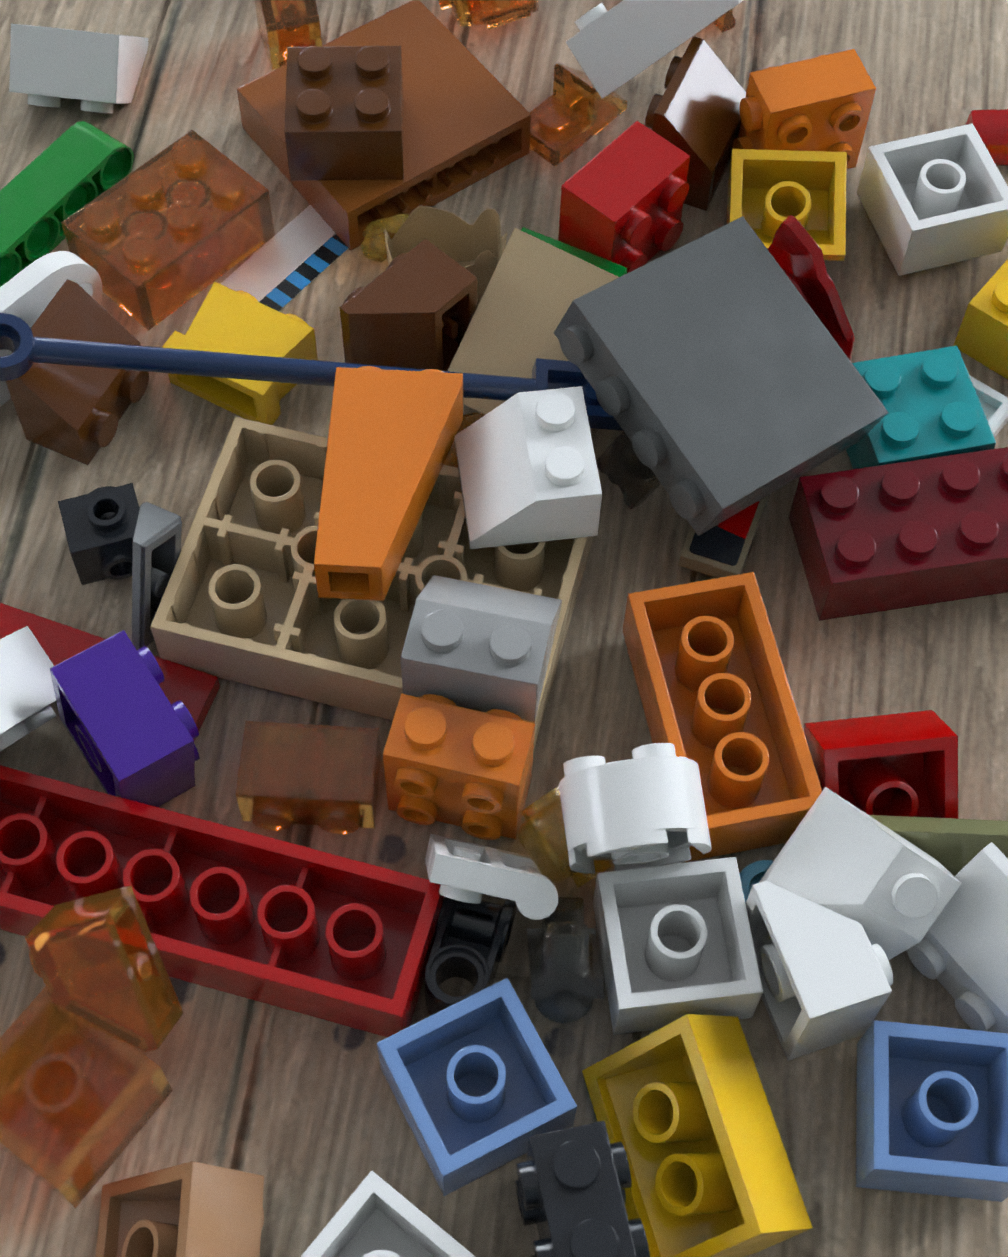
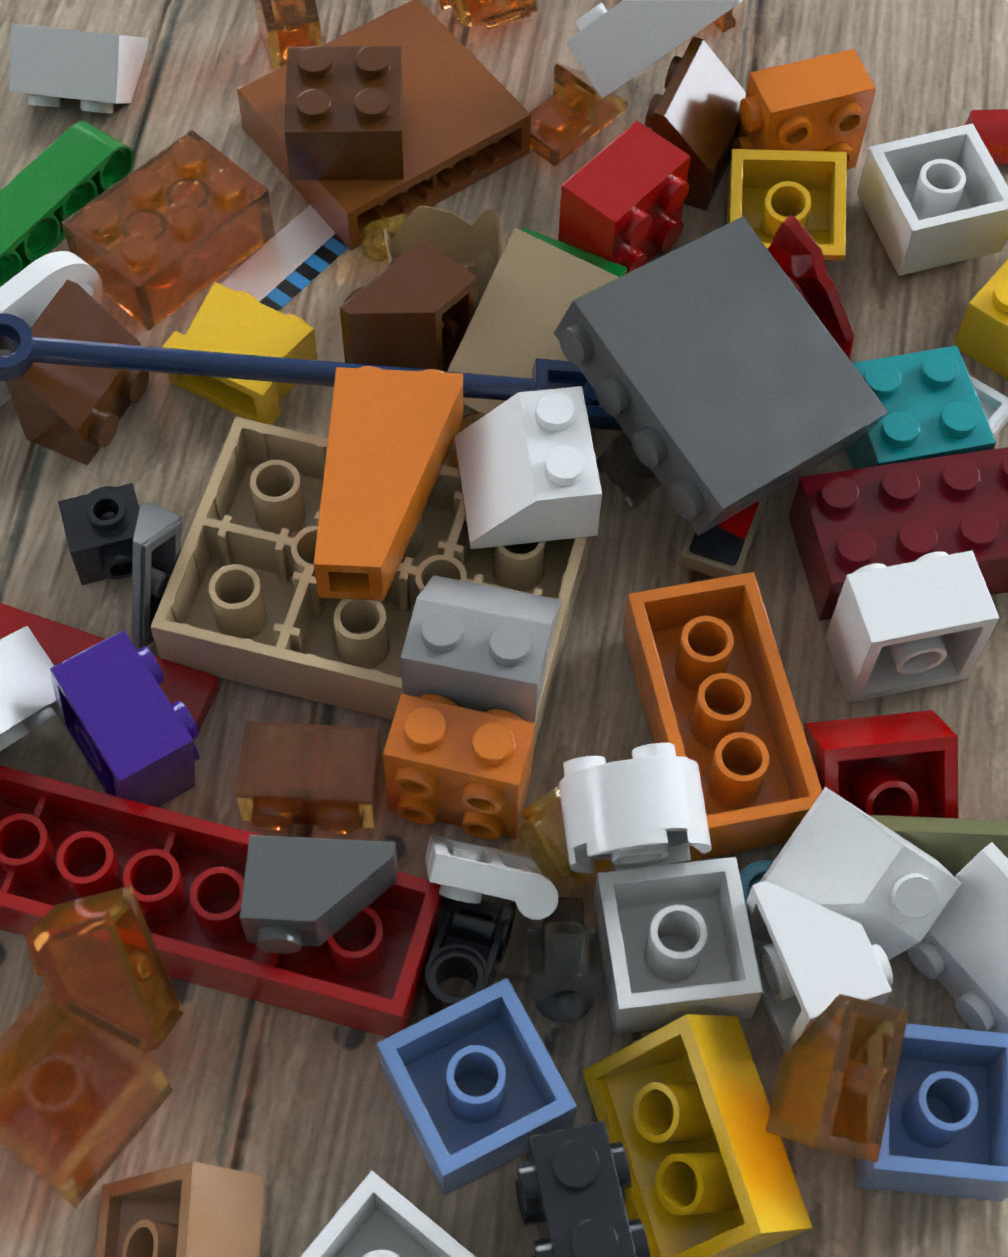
(310, 887): none -> dark grey slope
(840, 1079): none -> clear orange slope
(910, 625): none -> white brick

